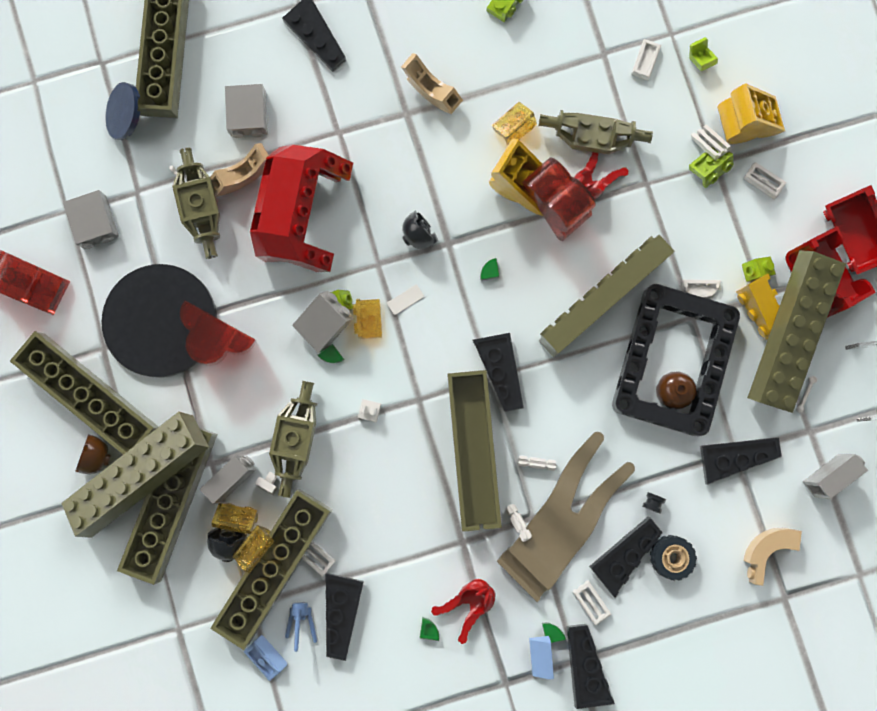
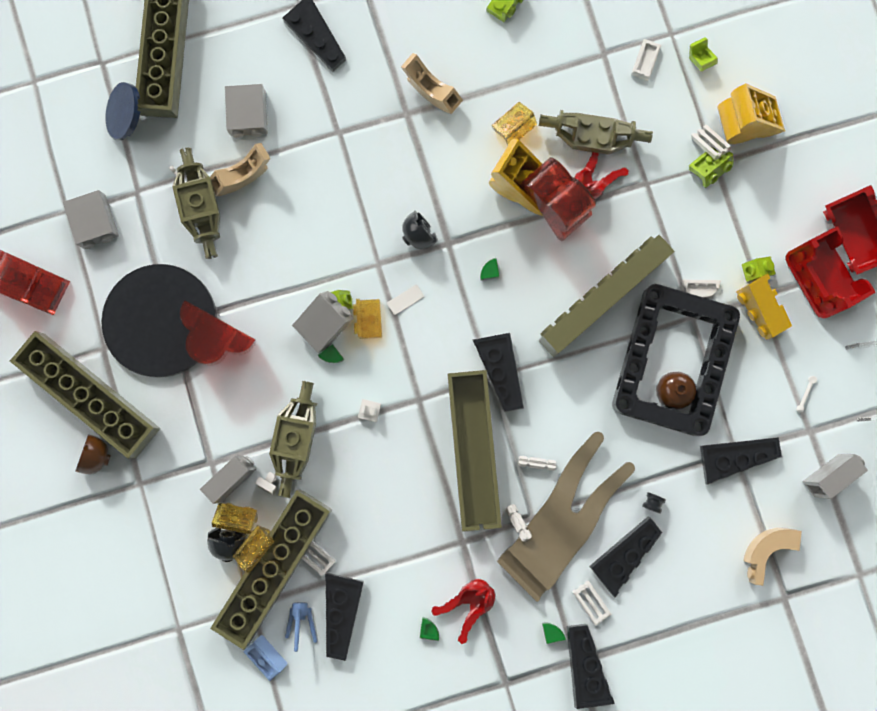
(134, 475): olive brick -> none
(162, 520): olive brick -> none
(286, 205): red wedge -> none
(541, 657): light blue slope -> none
(684, 561): black wheel -> none
(748, 177): white tile -> none
(796, 330): olive brick -> none

